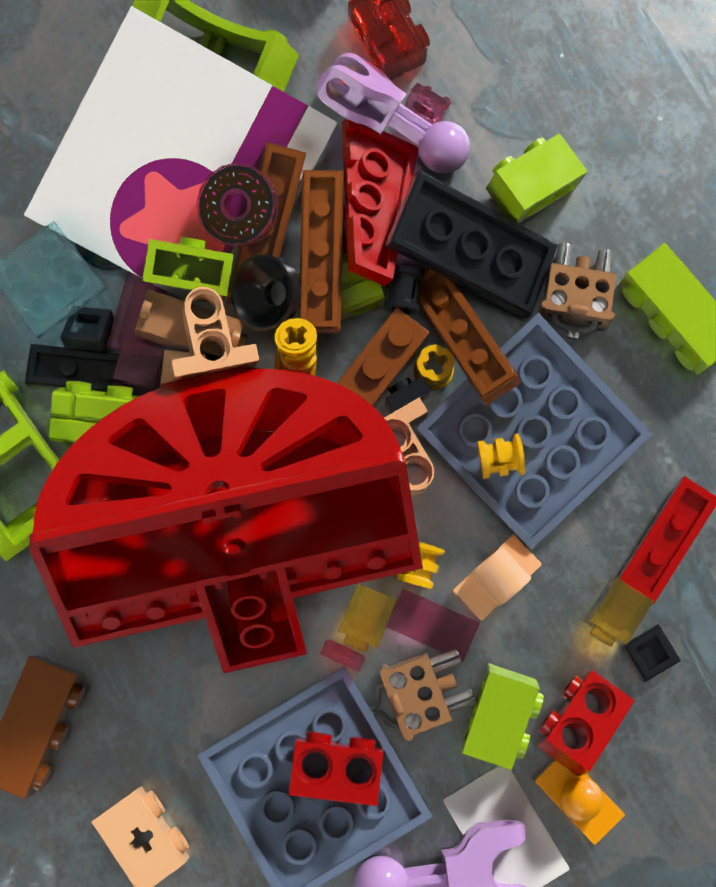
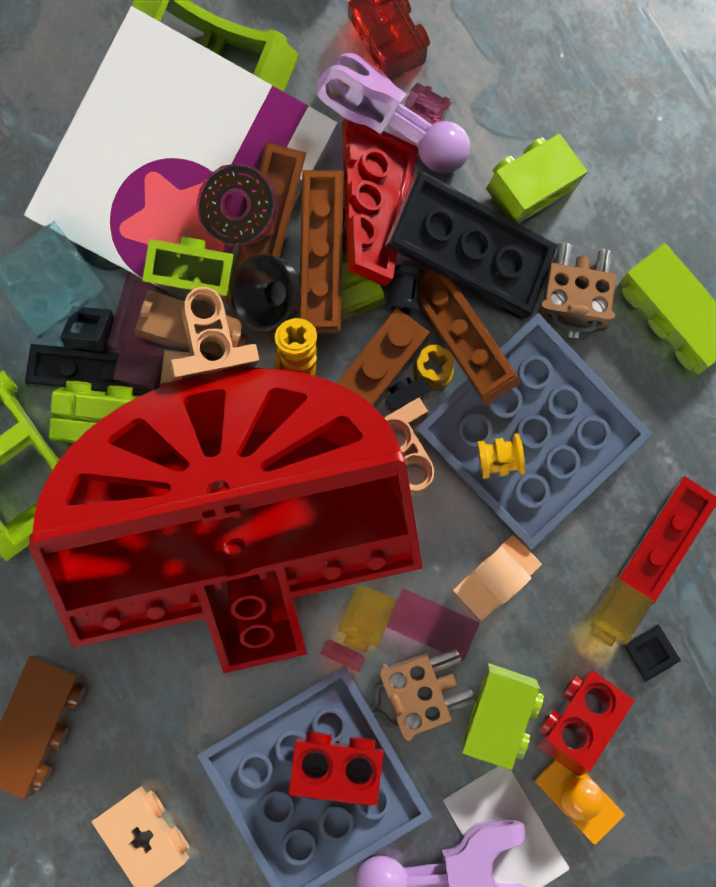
(423, 576): yellow bush -> none

